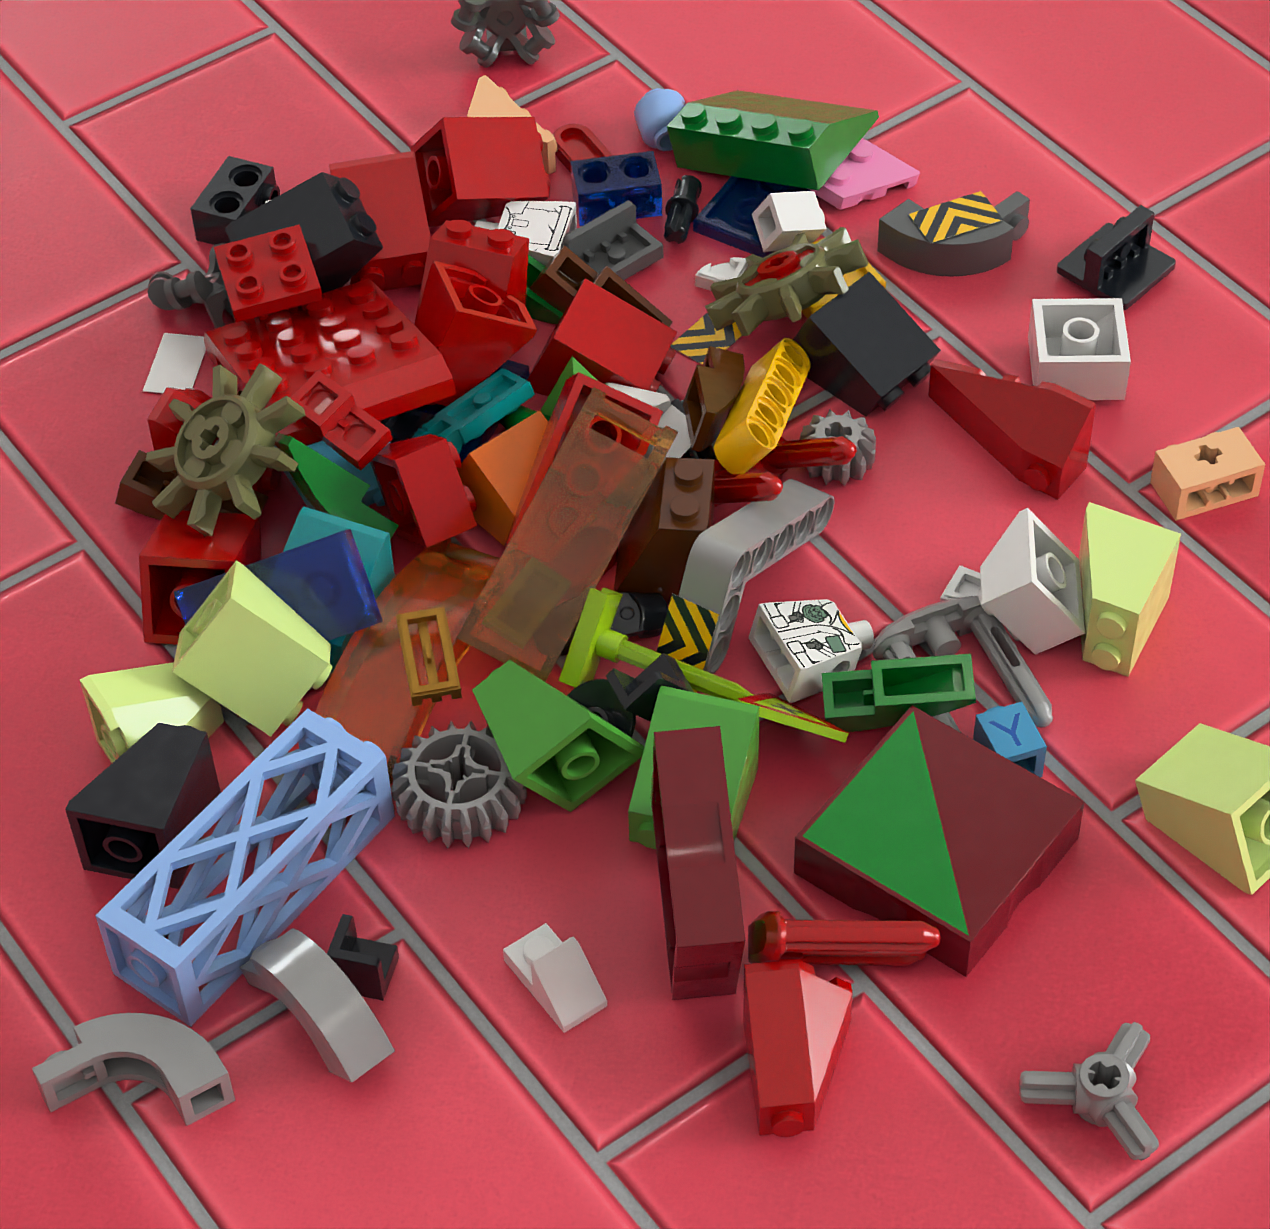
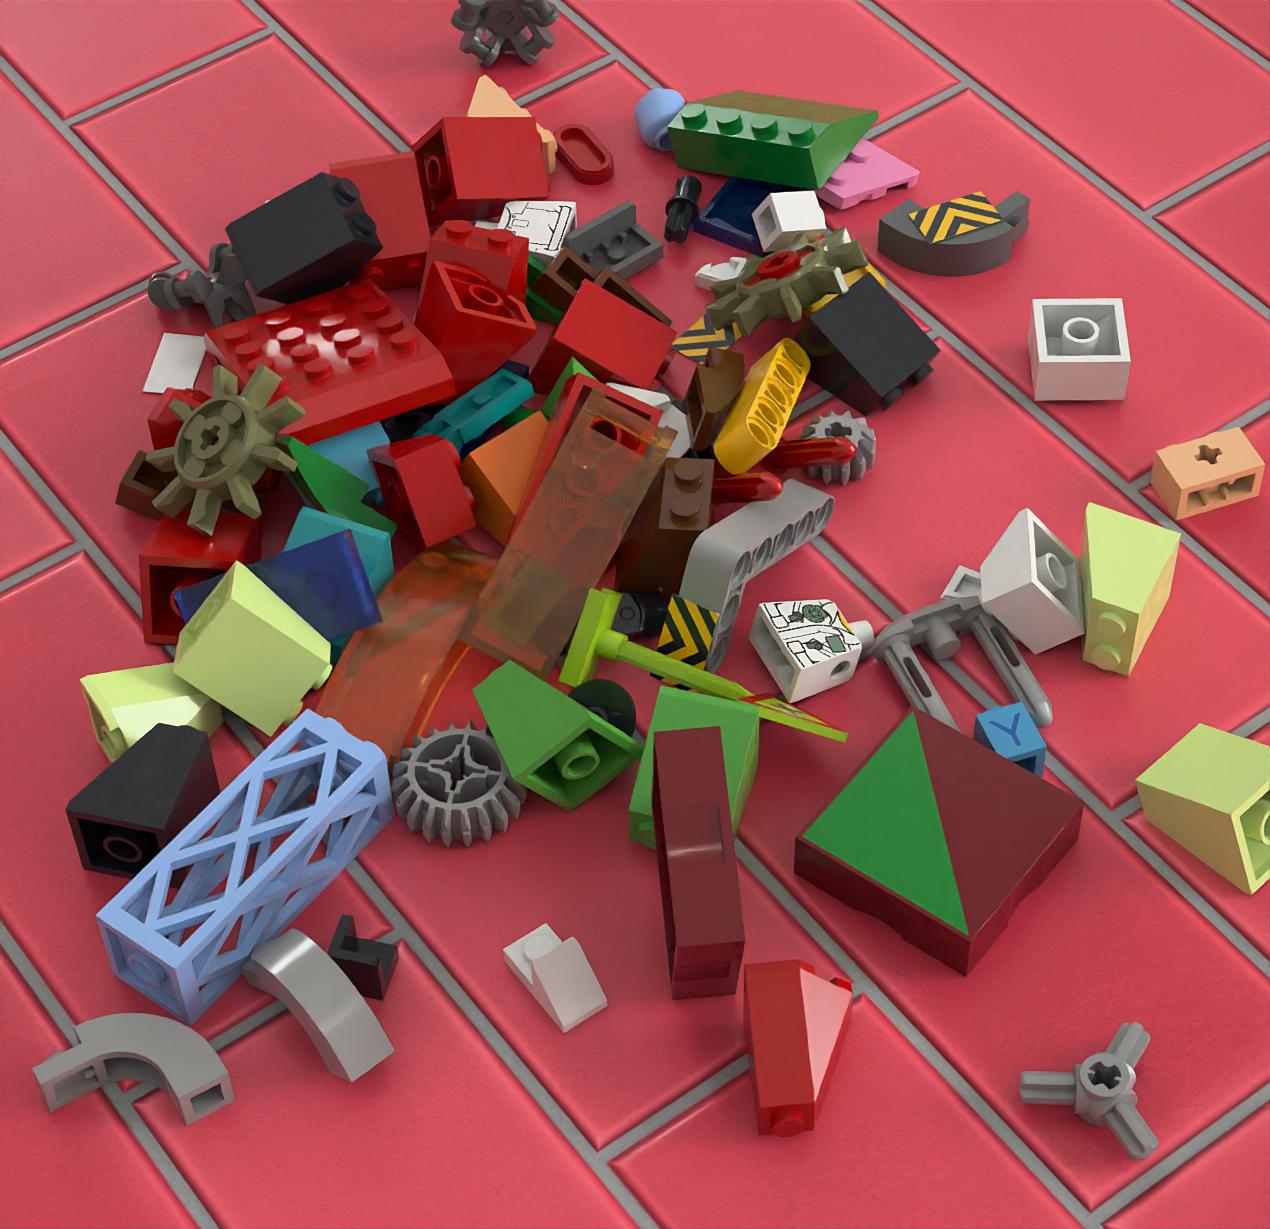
(230, 194): black brick -> none
(268, 274): red plate -> none
(339, 421): red slope -> none
(434, 689): pearl gold tile -> none
(612, 180): clear blue brick -> none
(640, 693): black panel -> none
(839, 941): red piece -> none
(886, 691): green slope -> none
(1029, 429): red wedge -> none
(1119, 260): black bracket -> none

